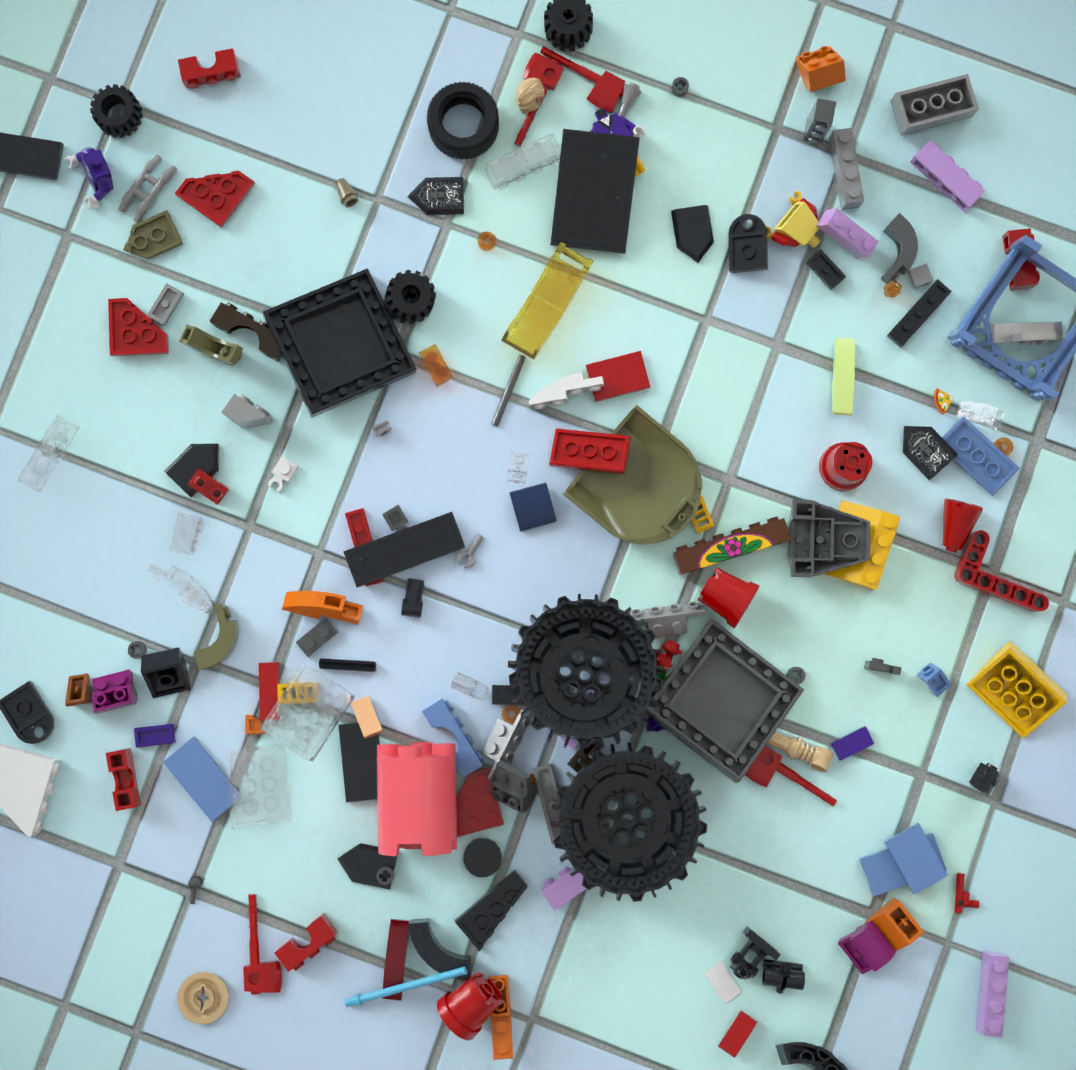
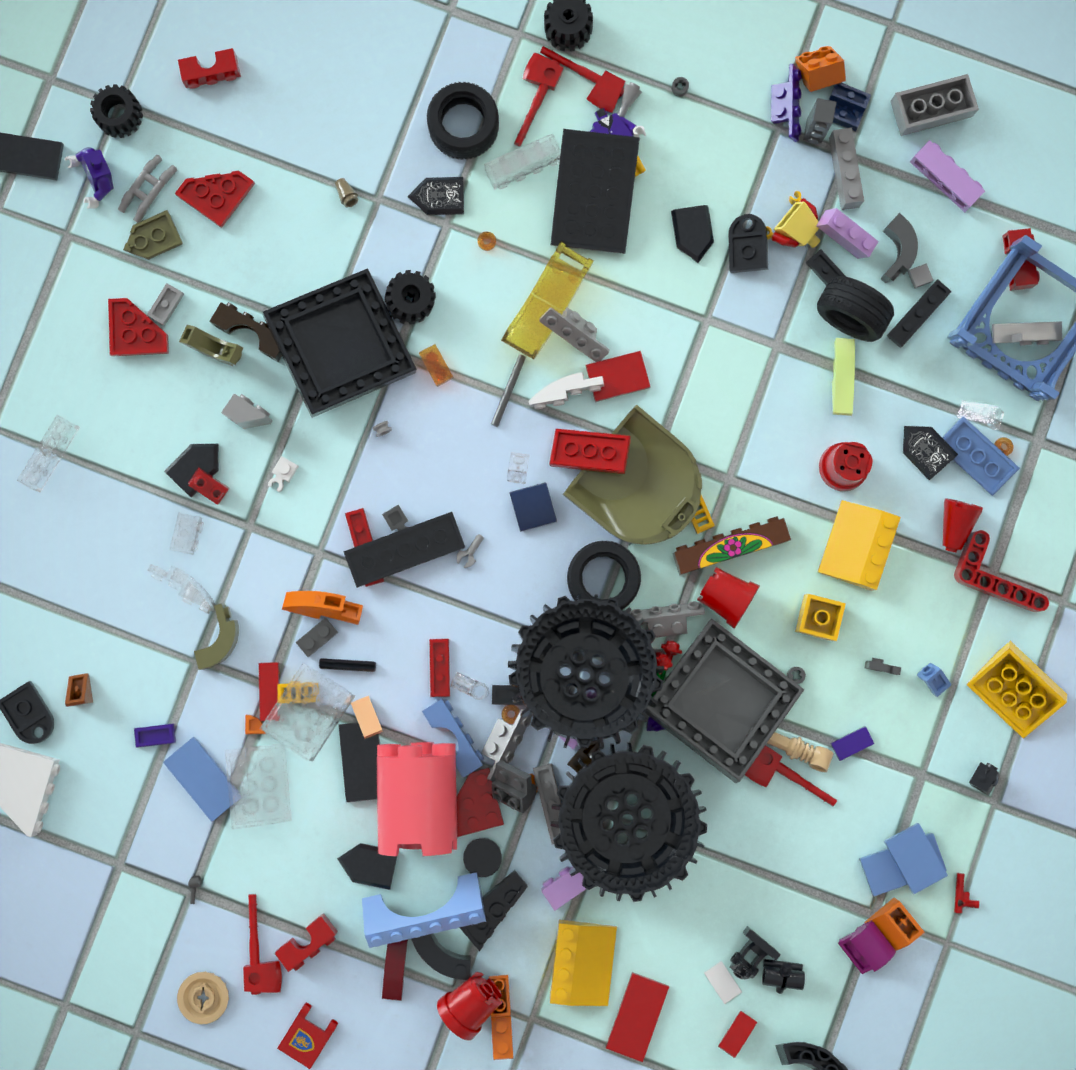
(113, 692): magenta brick -> none
(126, 788): red arch -> none
(131, 650): dark grey bush -> none
(165, 672): black slope -> none
(304, 1039): none -> red flag
(360, 999): medium azure bar -> none
(381, 870): dark grey bush -> none
(386, 927): none -> light blue arch
(413, 603): black piece -> none
(439, 668): none -> red tile
(529, 95): tan hair -> none
(575, 331): none -> light grey bracket
(582, 964): none -> yellow slope
(611, 550): none -> black tyre
(637, 1017): none -> red tile
(786, 102): none -> bracket
(820, 617): none -> yellow brick
(825, 539): dark grey wedge -> none
(849, 105): none -> dark blue slope
(855, 308): none -> black tyre
(892, 289): clear orange plate -> none
(942, 400): tile -> none
(992, 994): lavender brick -> none

